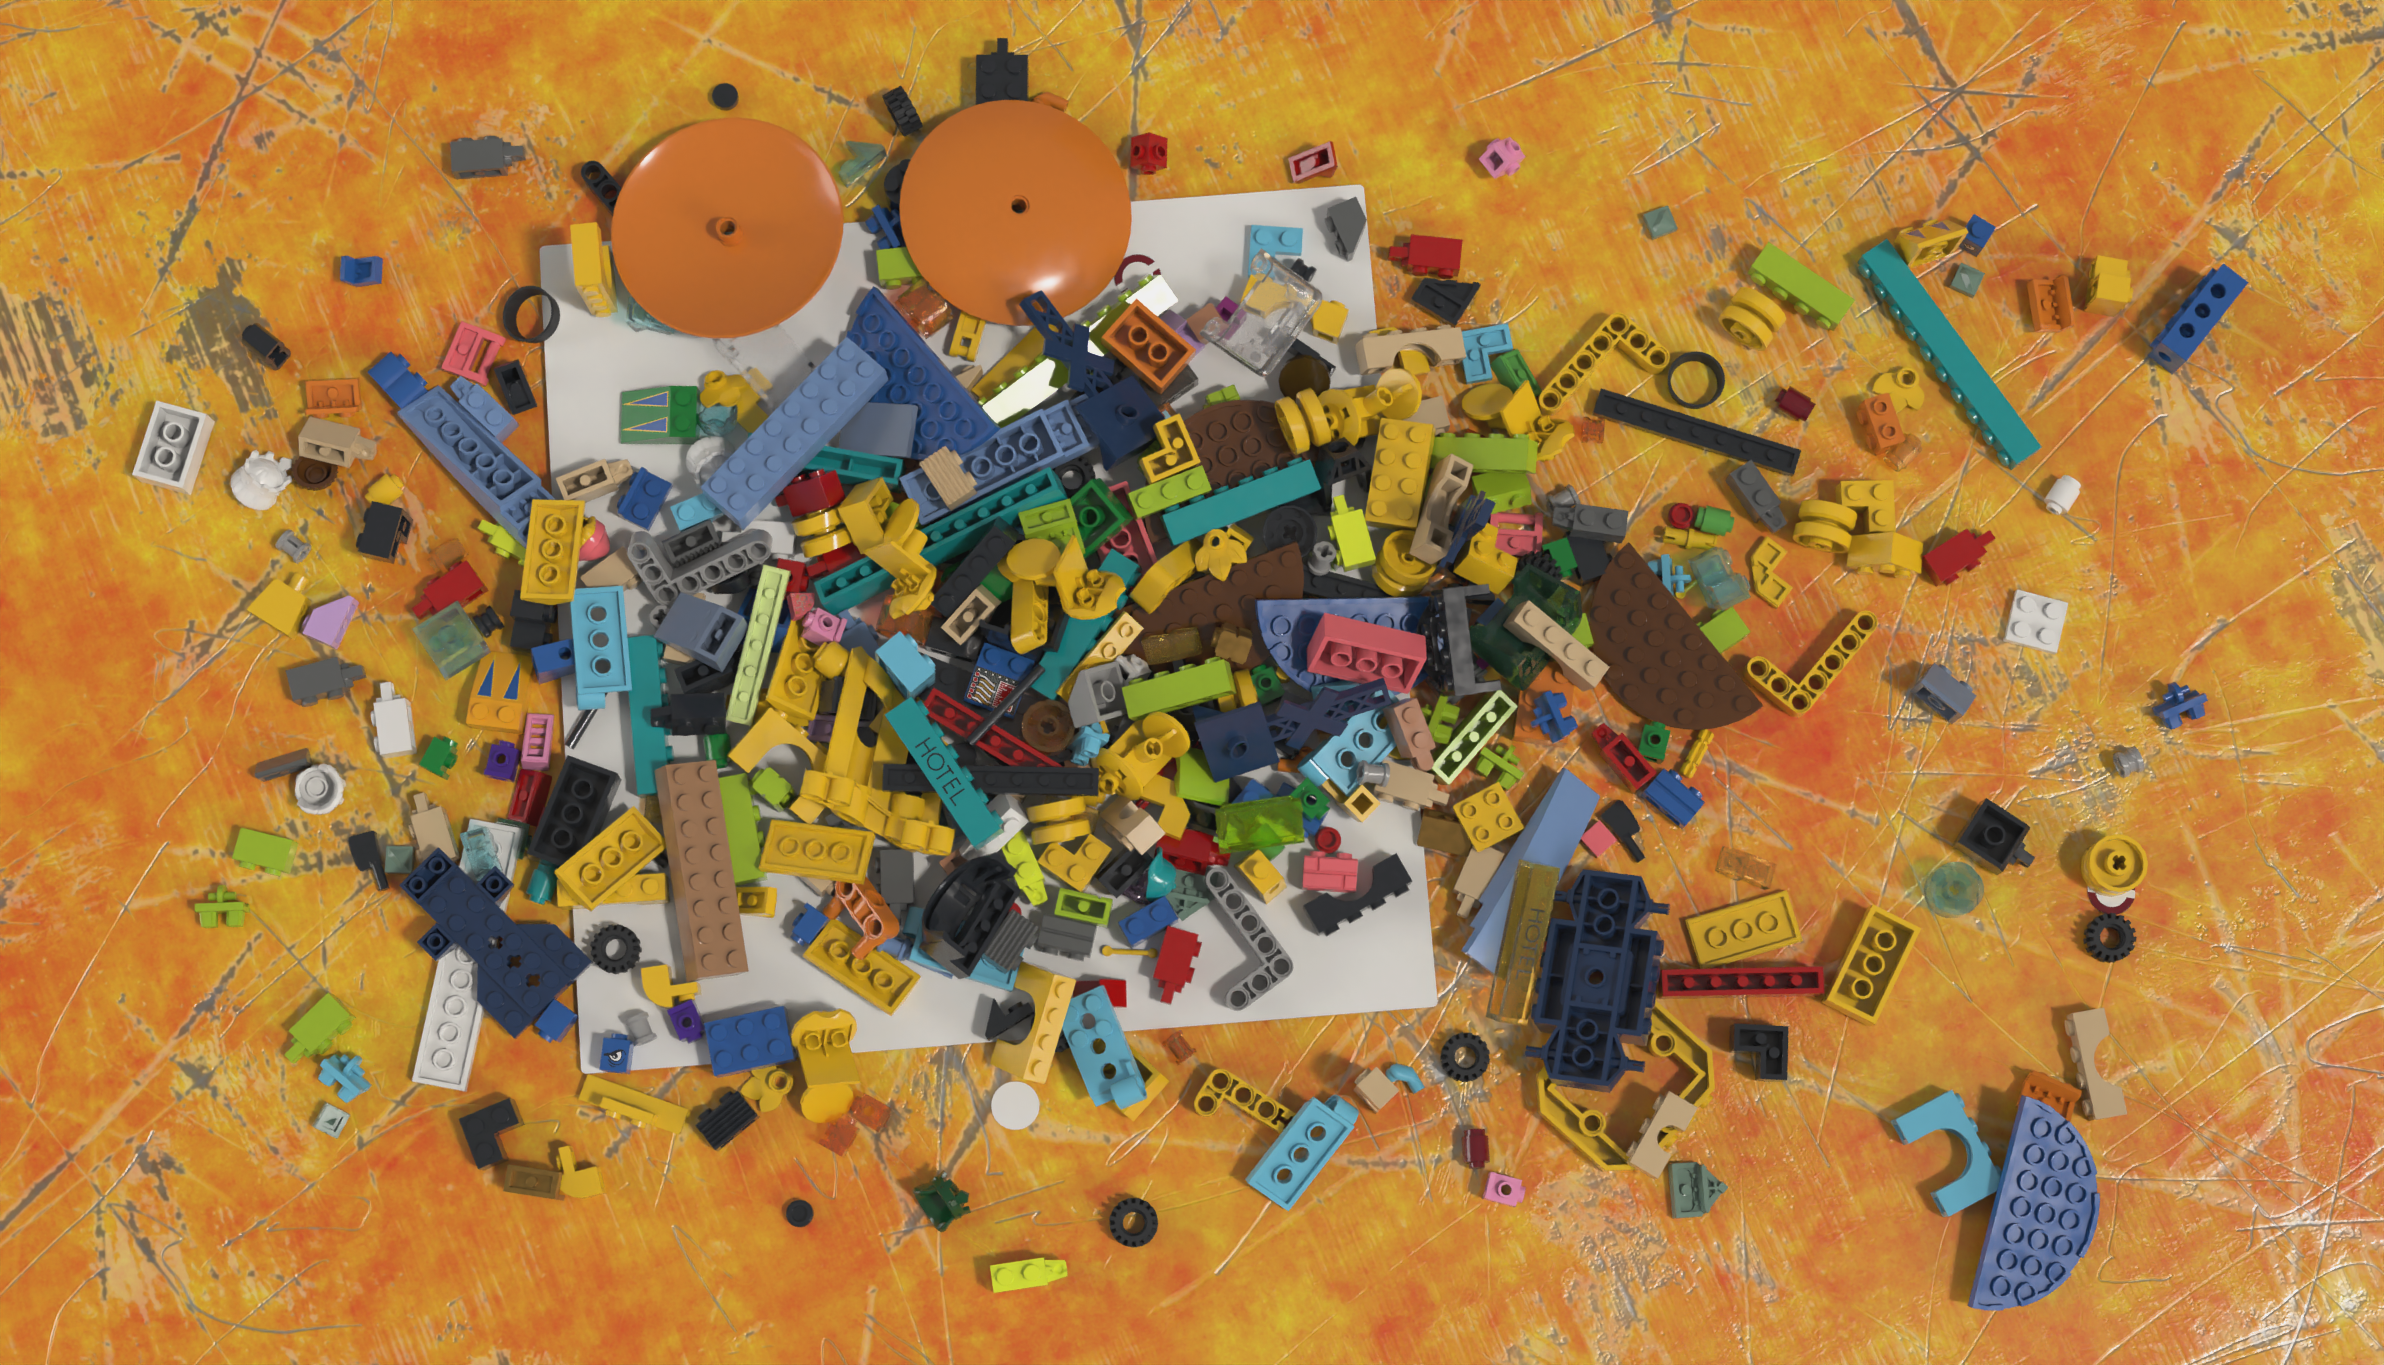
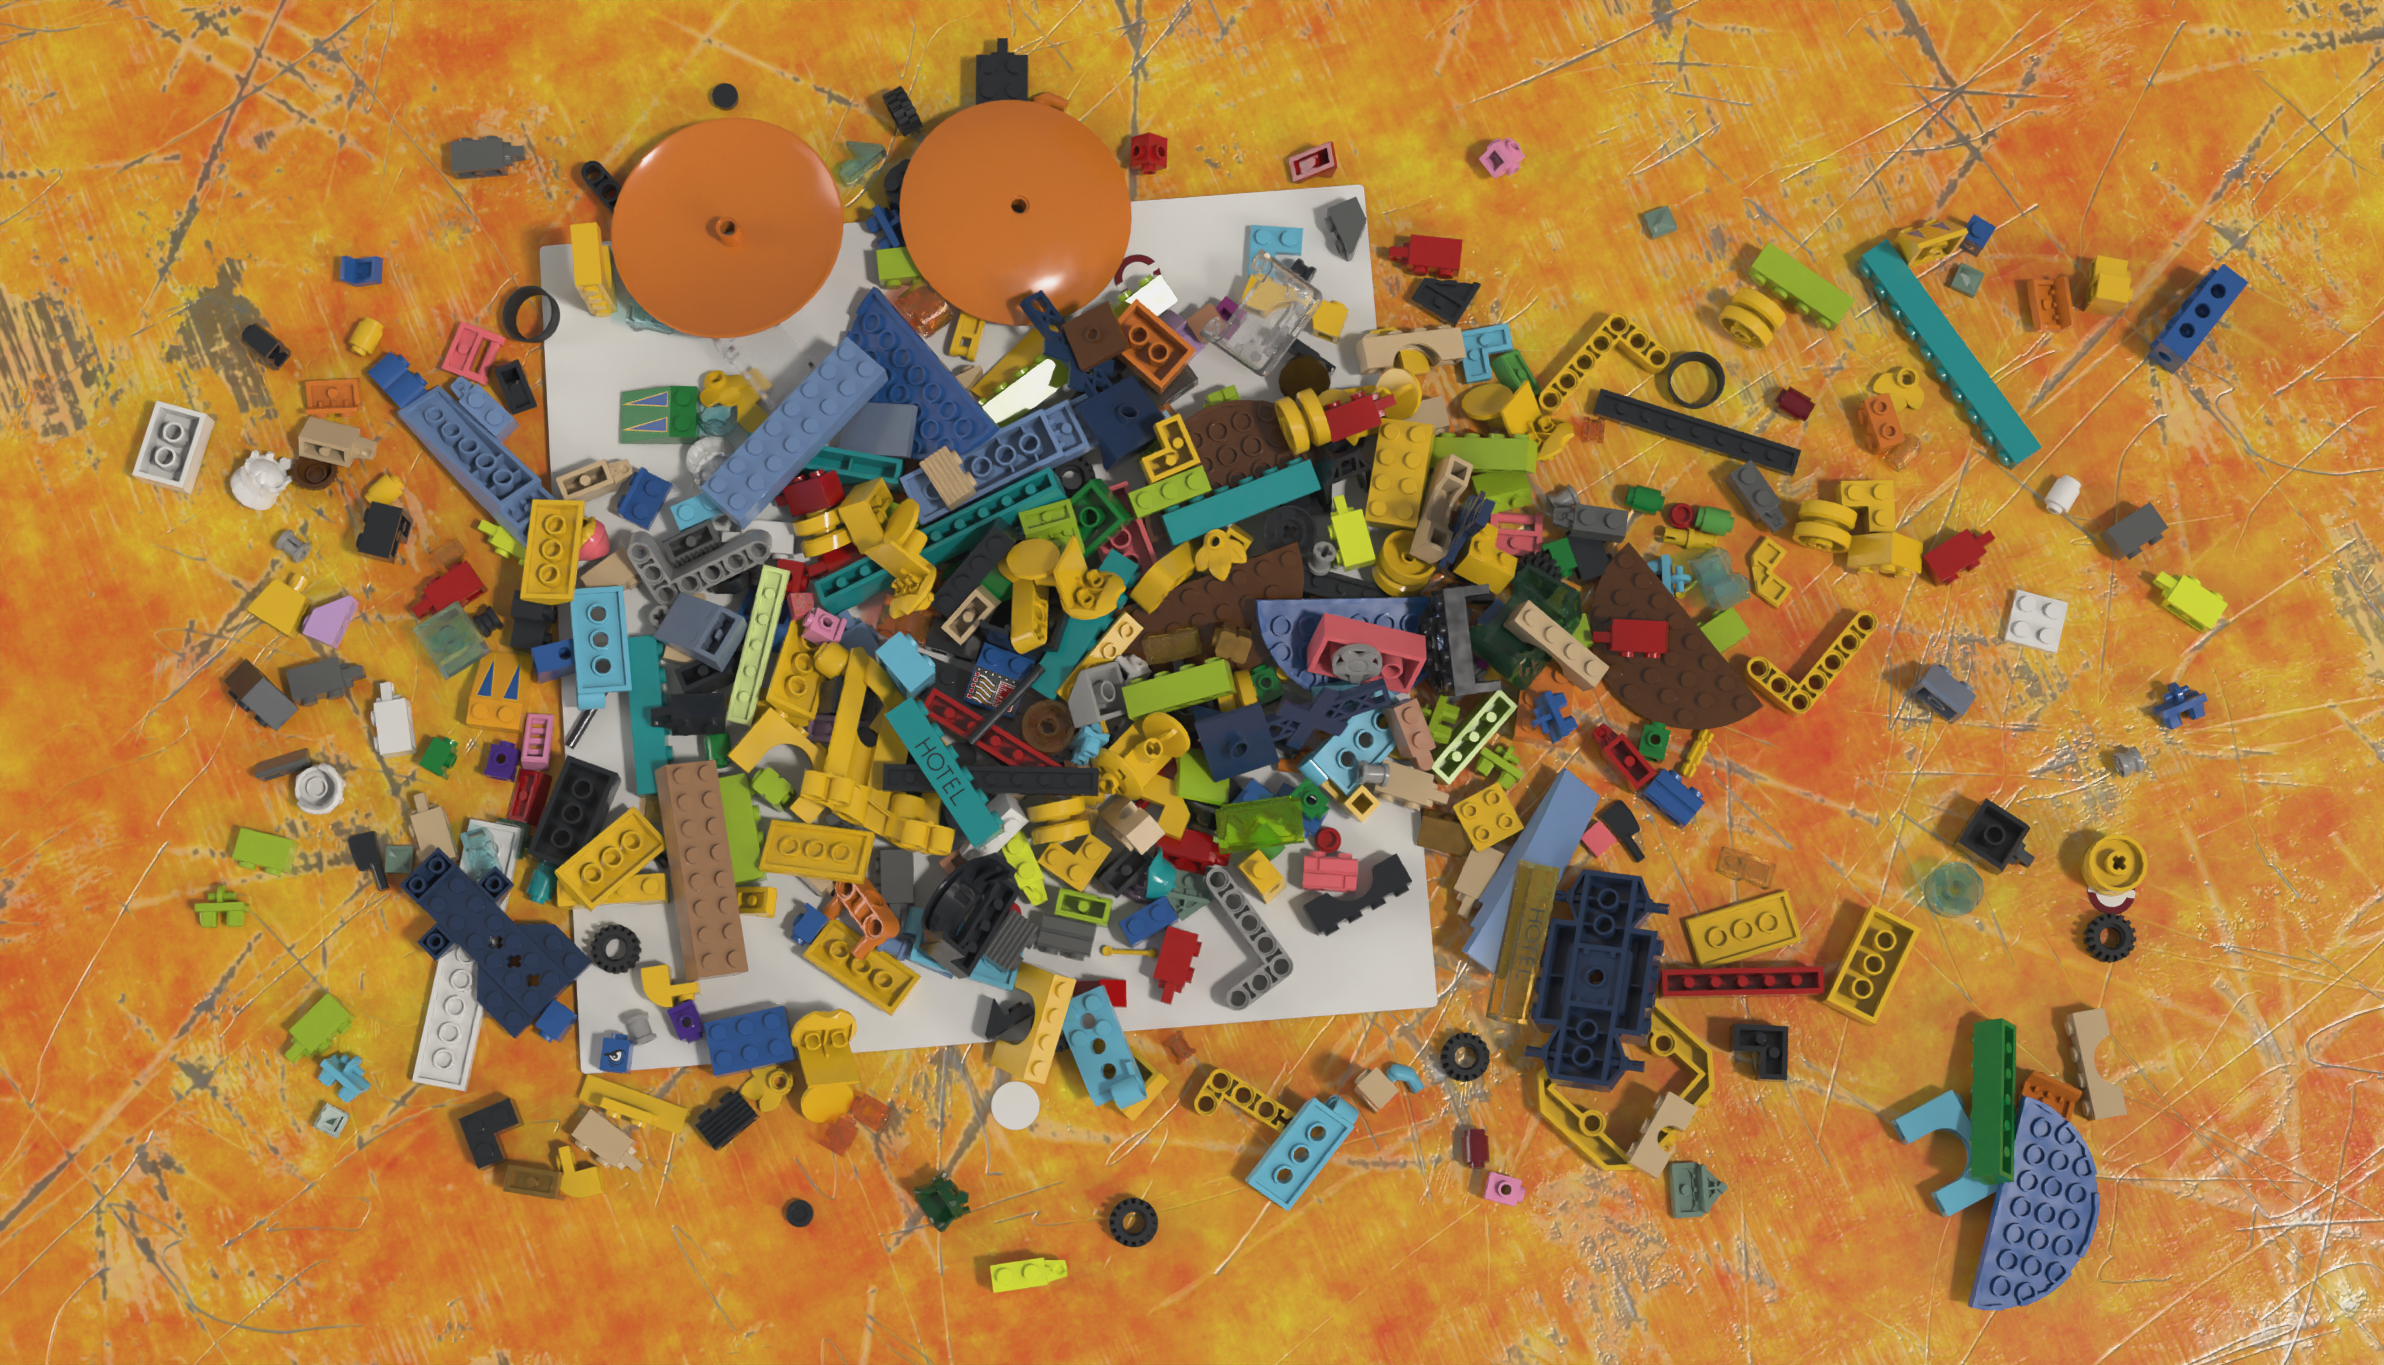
(257, 693): none -> brick
(366, 337): none -> yellow brick
(607, 1141): none -> tan hinge
(1096, 336): none -> reddish brown plate
(1356, 415): none -> red hinge
(1357, 665): none -> light grey wheel
(1635, 636): none -> red hinge
(1644, 499): none -> green brick
(1993, 1102): none -> green brick
(2135, 531): none -> dark grey brick
(2190, 600): none -> neon yellow hinge

